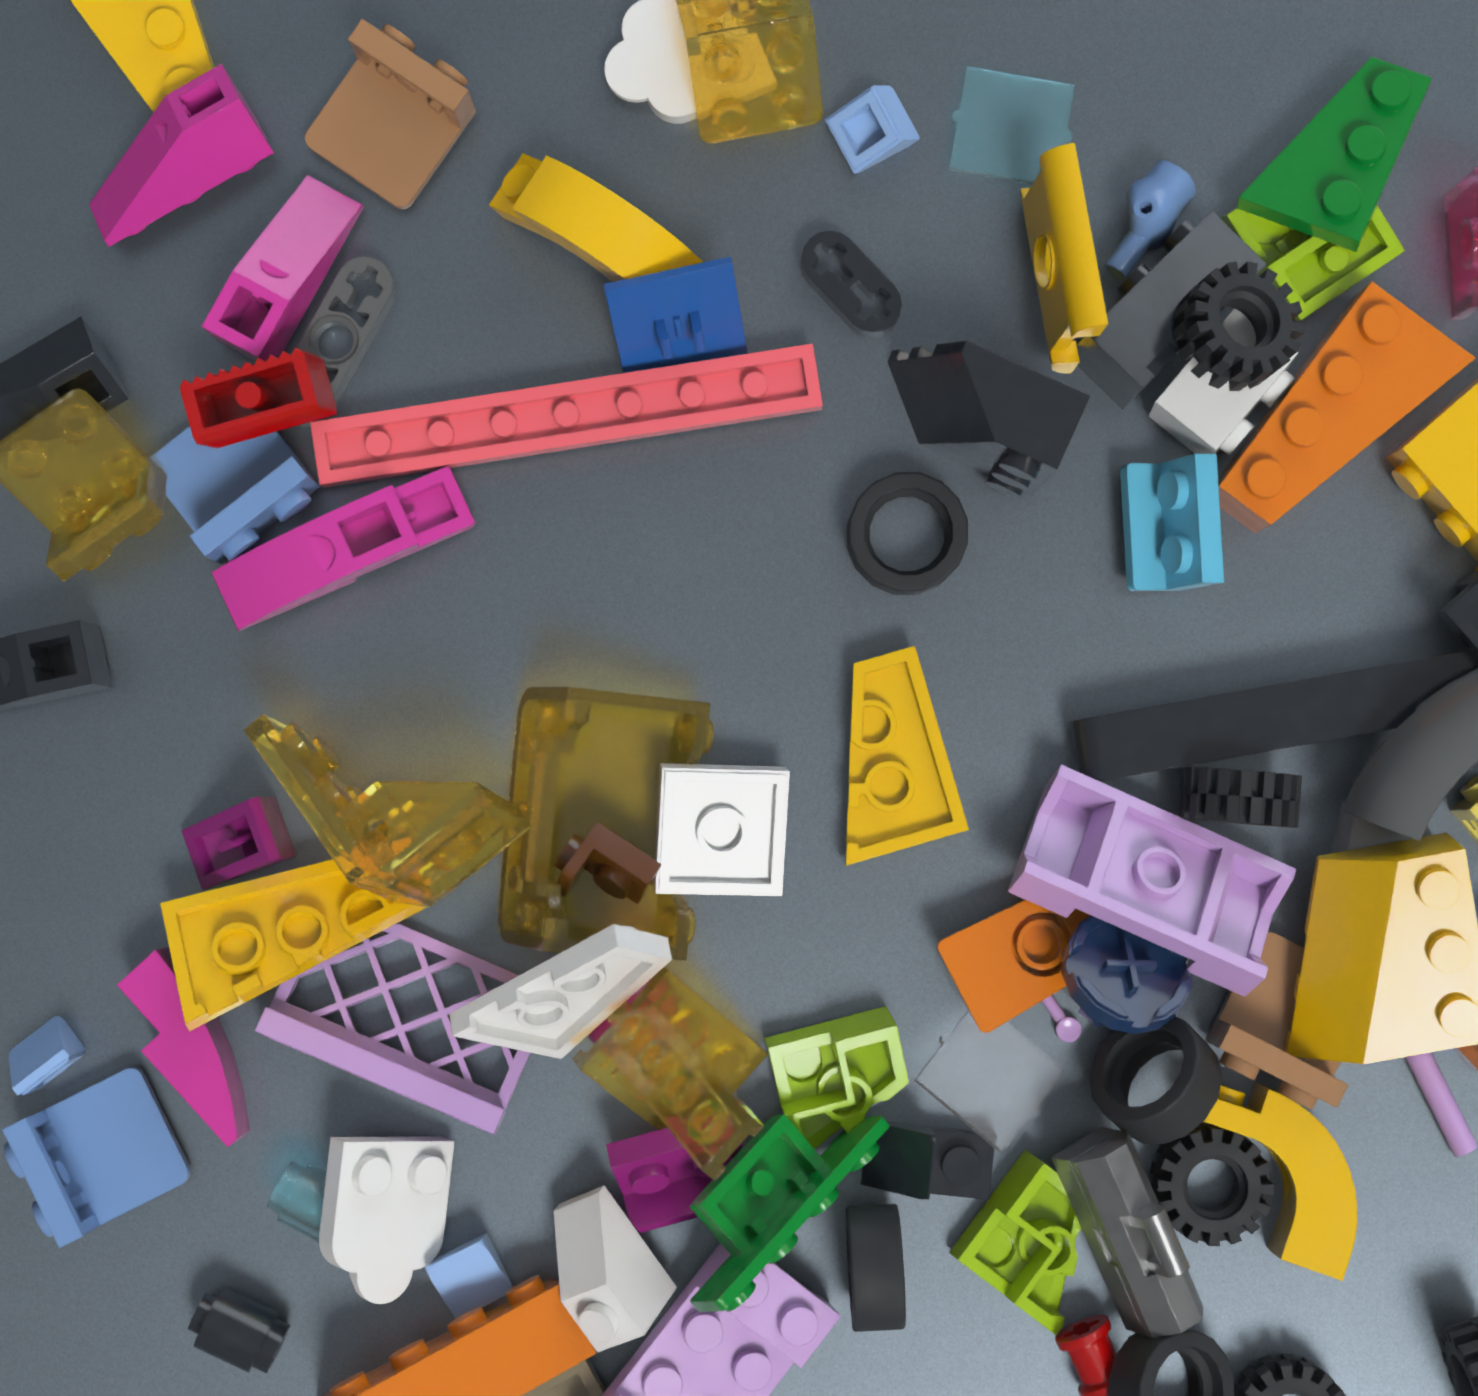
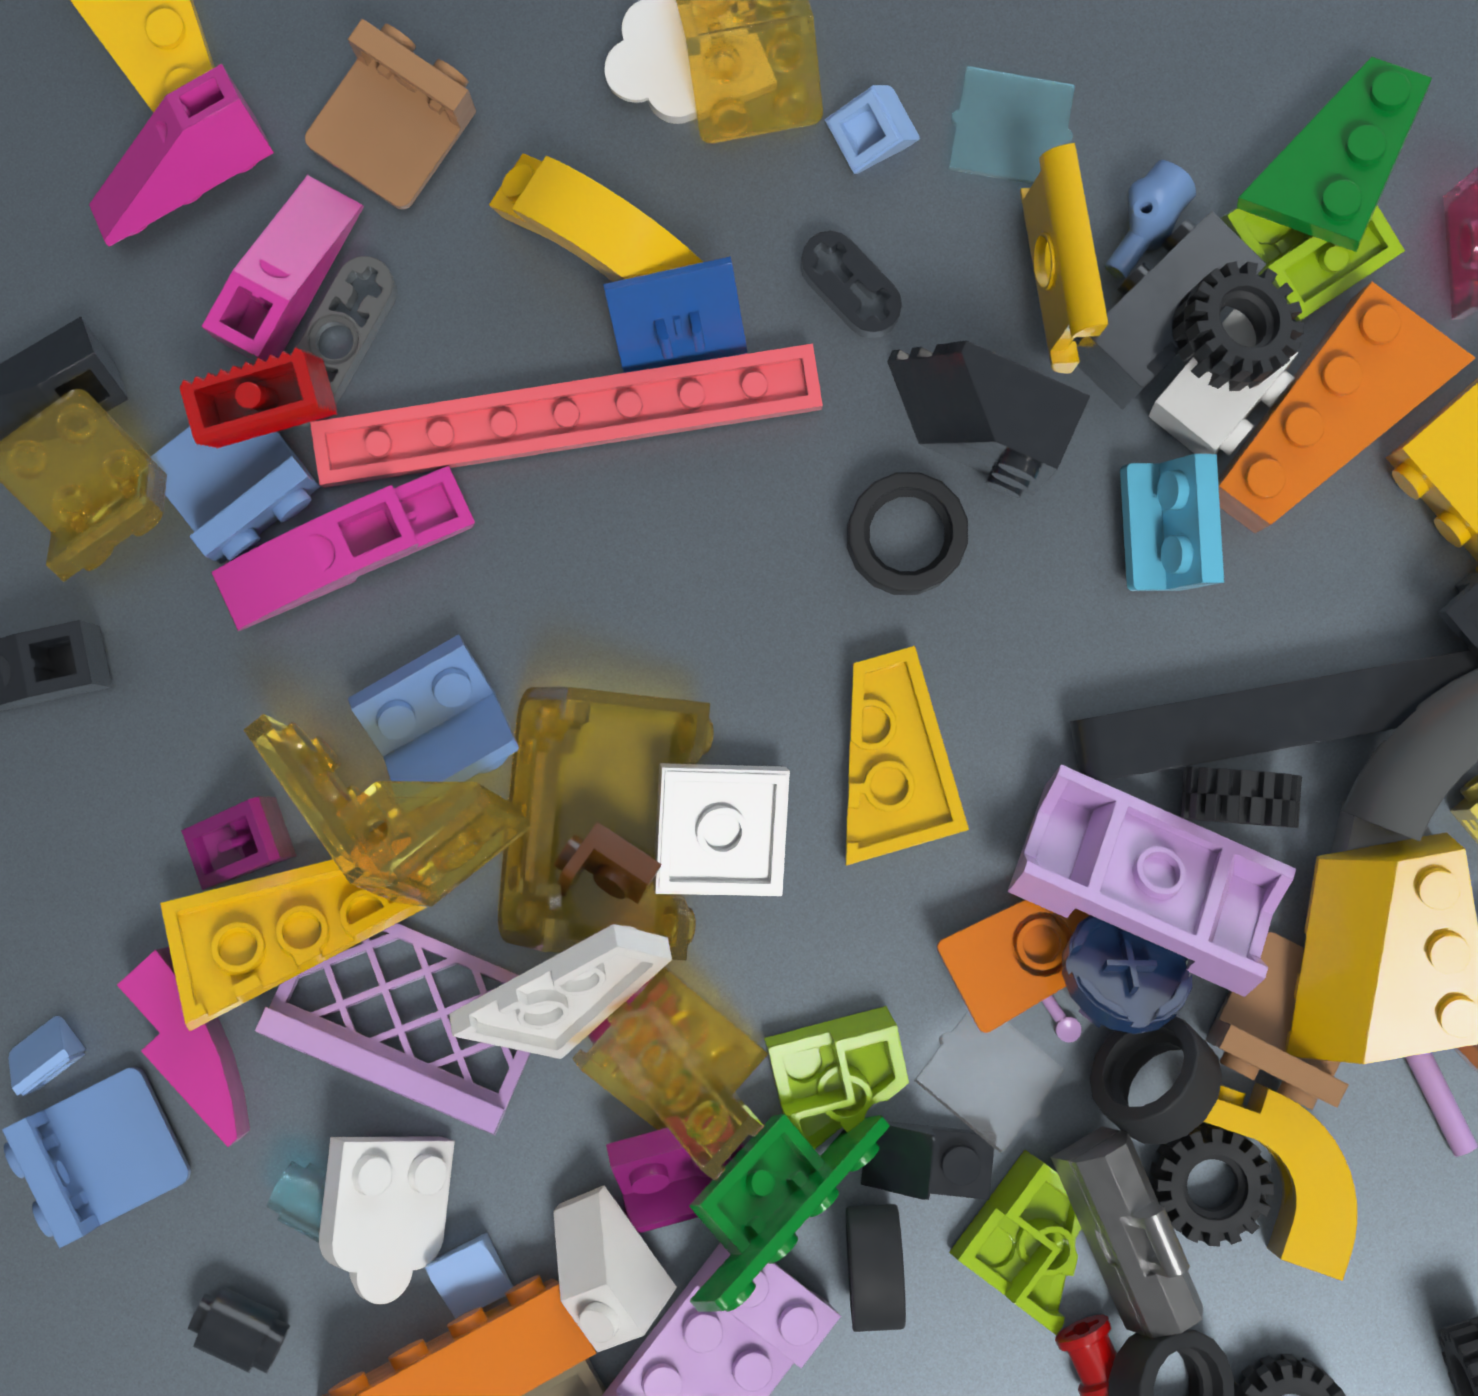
(436, 718): none -> medium blue bracket

